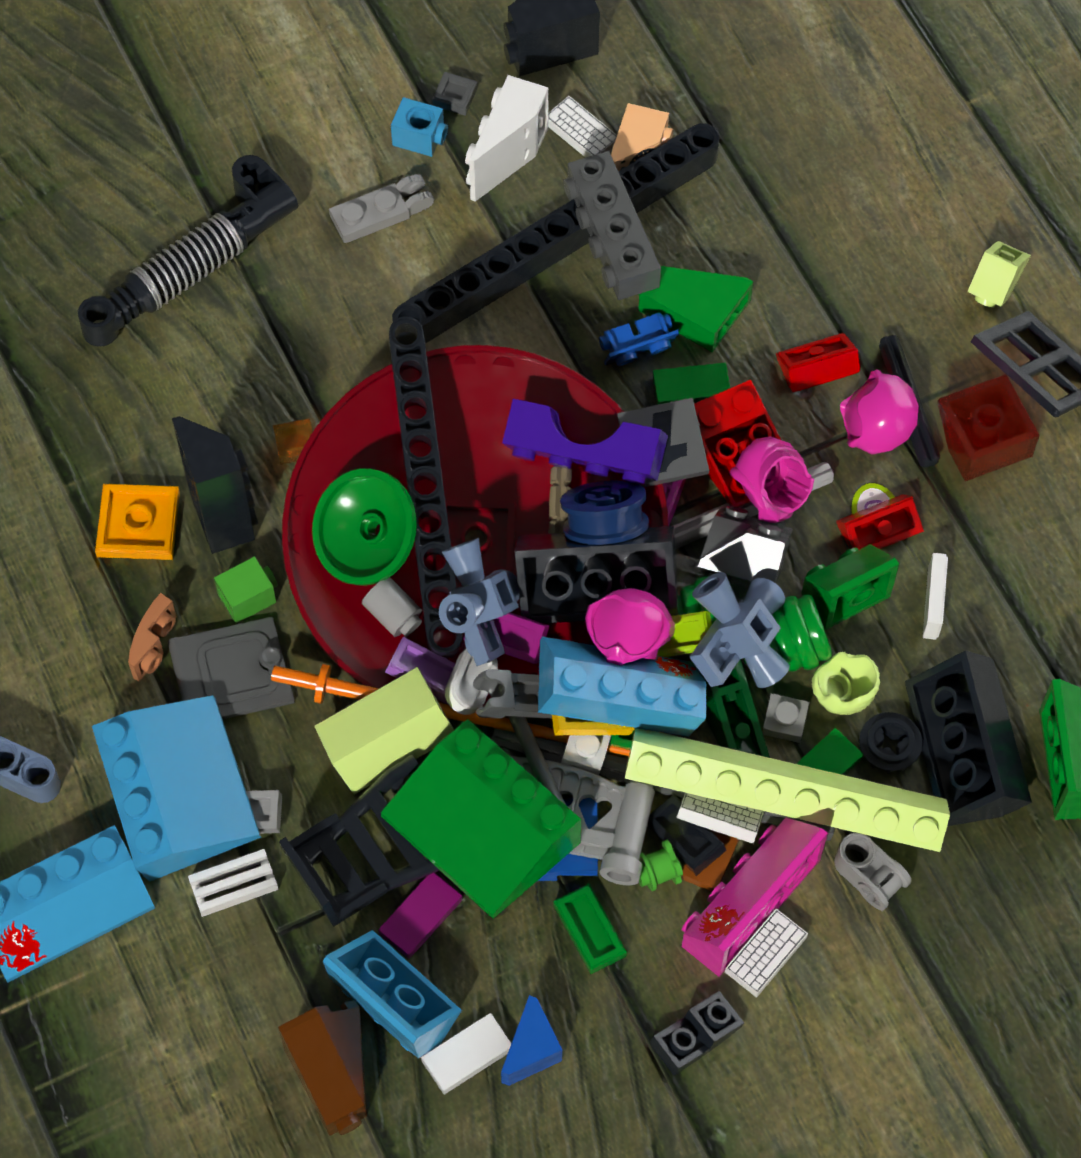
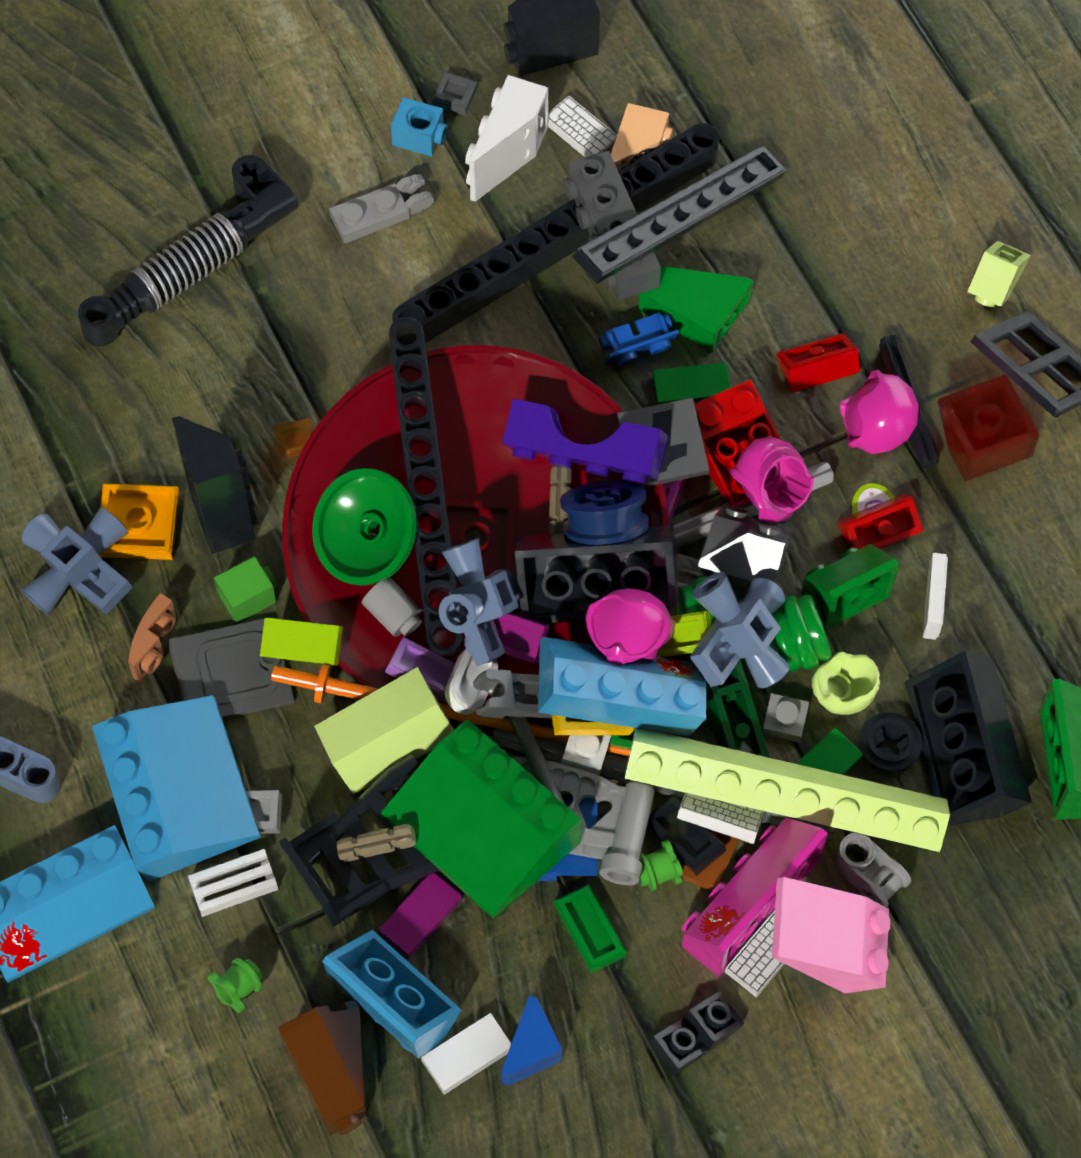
(75, 562): none -> sand blue brick
(236, 983): none -> bright green brick
(301, 641): none -> lime tile
(376, 842): none -> dark tan axle
(678, 214): none -> black tile
(831, 935): none -> bright pink slope

